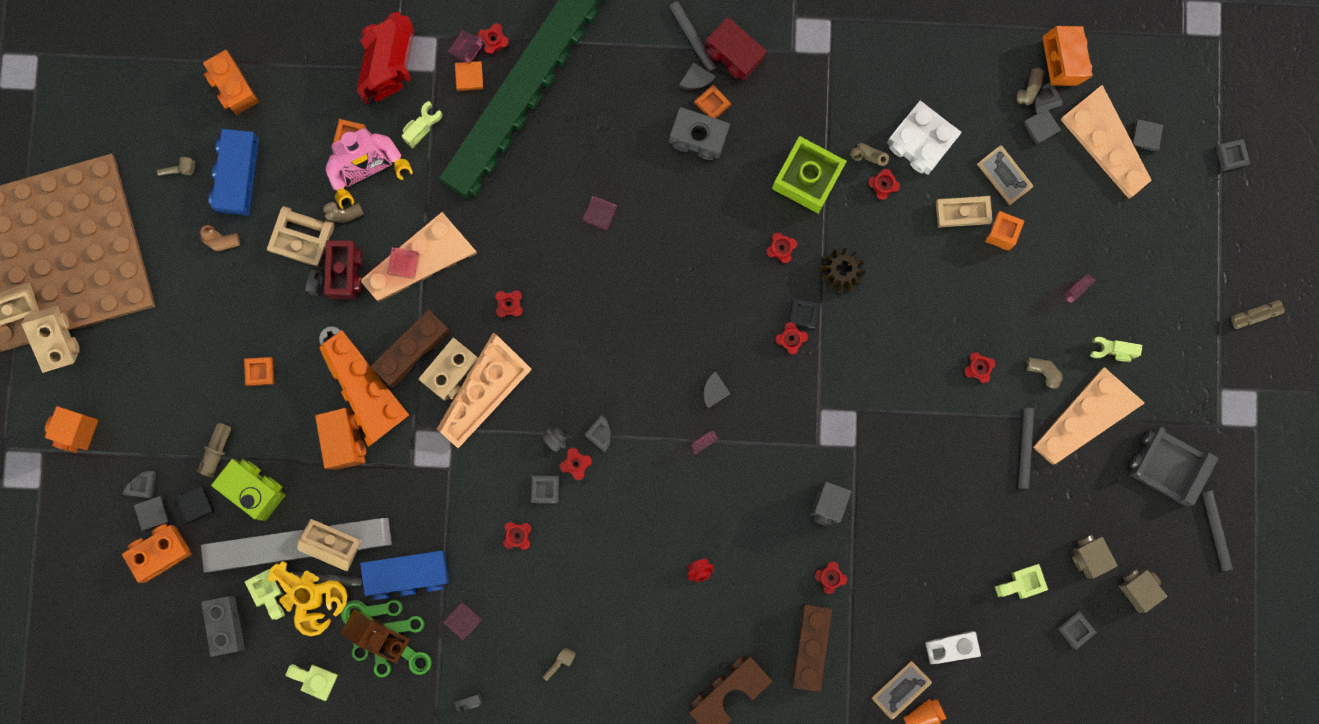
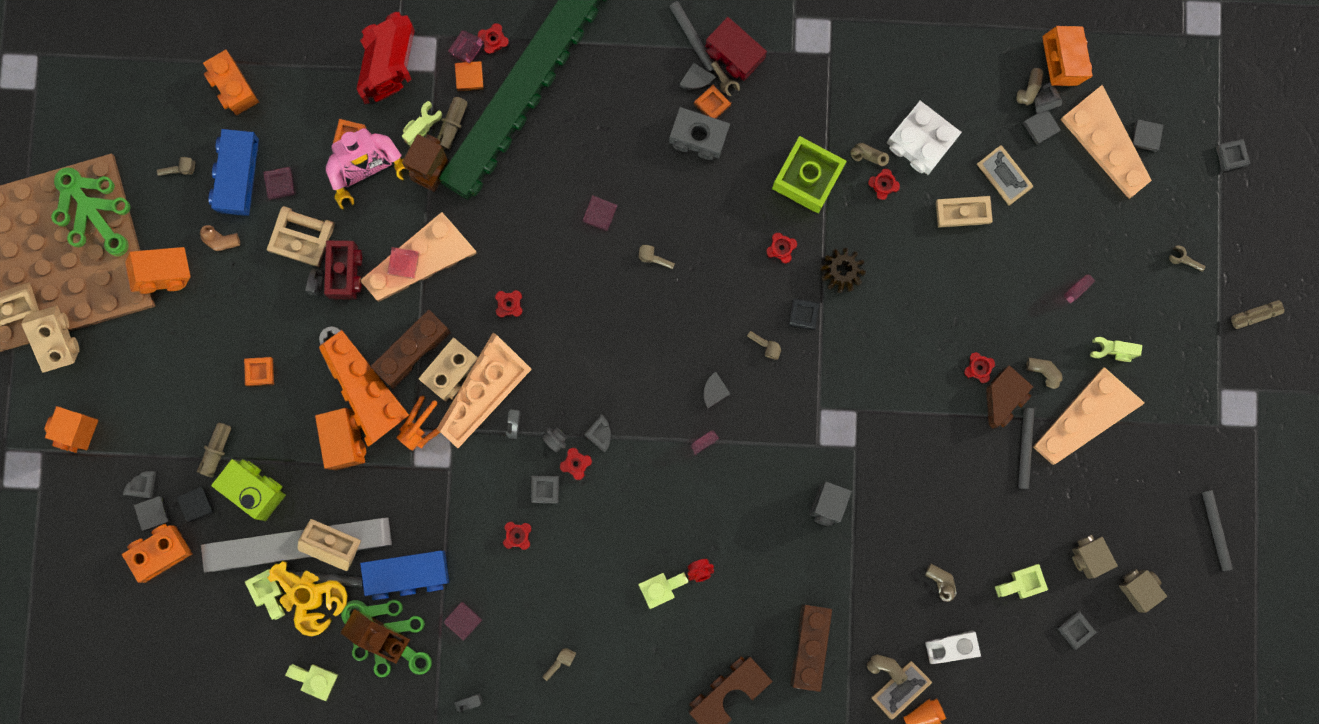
(88, 208): none -> bright green plant
(157, 270): none -> orange brick
(222, 625): dark grey brick -> none
(279, 183): none -> clear pink tile
(342, 215): dark tan arm -> none
(412, 434): none -> orange plant
(426, 161): none -> reddish brown arch
(451, 122): none -> dark tan axle
(513, 424): none -> dark grey tile
(646, 254): none -> dark tan hand
(659, 589): none -> yellowish green plate
(725, 81): none -> dark tan hand
(772, 348): none -> dark tan hand
(791, 345): red plate -> none
(838, 577): red plate -> none
(889, 665): none -> dark tan arm
(944, 581): none -> dark tan arm
(1004, 395): none -> reddish brown slope
(1005, 231): orange panel -> none
(1172, 466): dark grey panel -> none
(1185, 259): none -> dark tan hand

